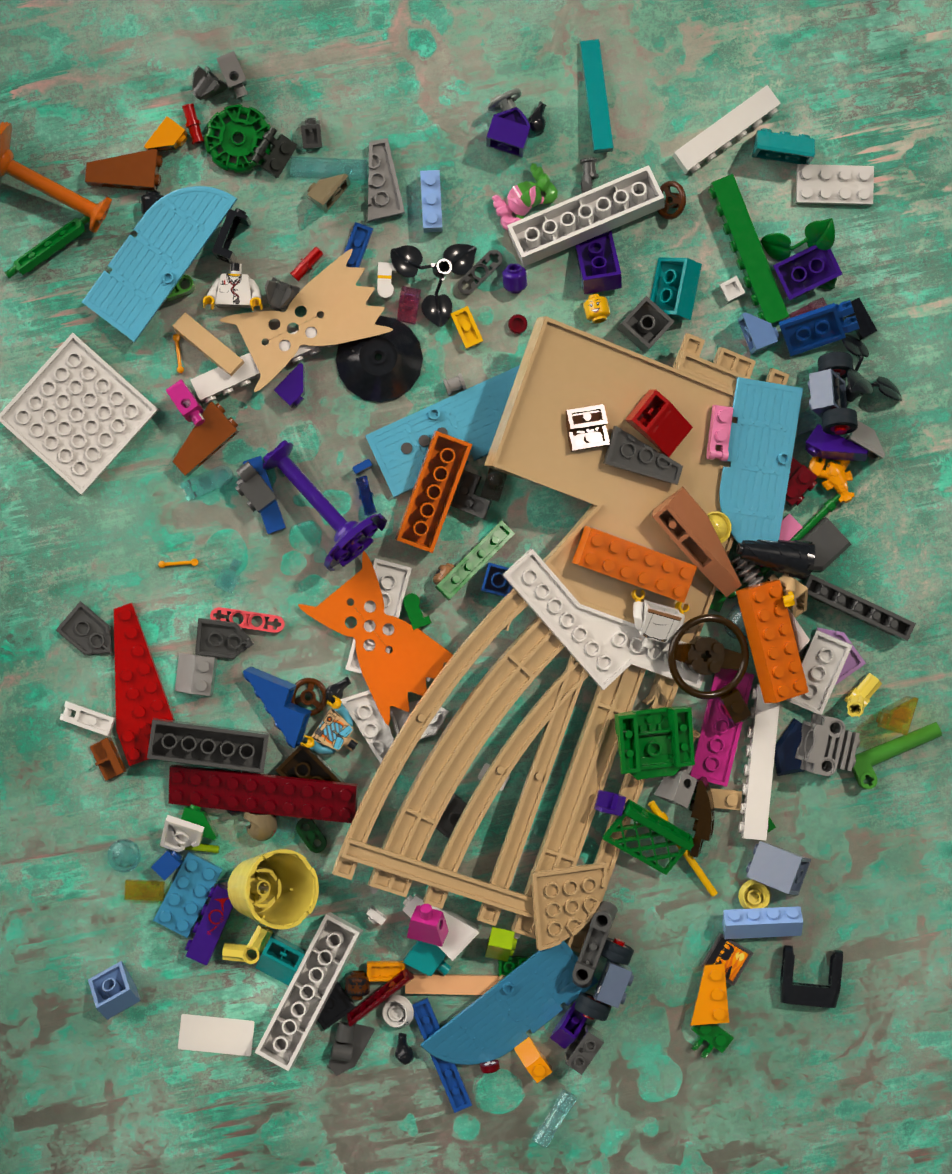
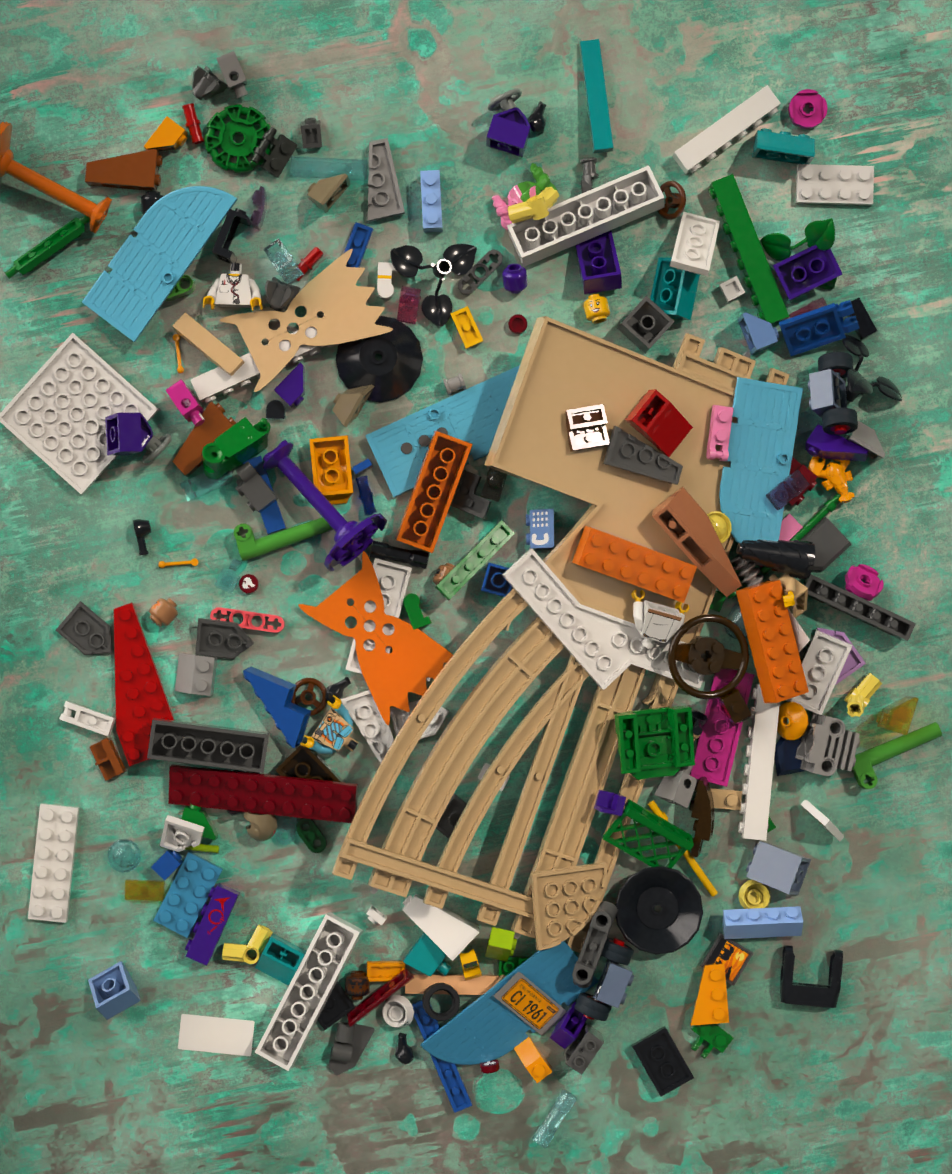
(53, 863): none -> white plate
(131, 434): none -> dark purple piece
(141, 528): none -> black bar
(163, 612): none -> medium nougat head
(235, 447): none -> green piece
(249, 583): none -> dark red tile
(251, 547): none -> bright green axle
(259, 201): none -> clear purple slope
(275, 410): none -> black tile
(283, 261): none -> clear light blue brick
(285, 893): light yellow cone -> none
(332, 468): none -> light orange slope
(351, 403): none -> dark tan slope
(412, 557): none -> black axle
(428, 925): dark pink torso -> none
(455, 1001): none -> black tyre
(470, 965): none -> yellow leg
(530, 1003): none -> sticker
(534, 207): none -> light yellow piece
(541, 529): none -> medium blue slope
(662, 1061): none -> black plate
(672, 925): none -> black dish
(695, 243): none -> white plate
(698, 720): none -> black bar
(787, 489): none -> clear purple slope
(797, 721): none -> light orange dish
(815, 101): none -> dark pink plate
(823, 820): none -> white tile
(866, 590): none -> dark pink plate

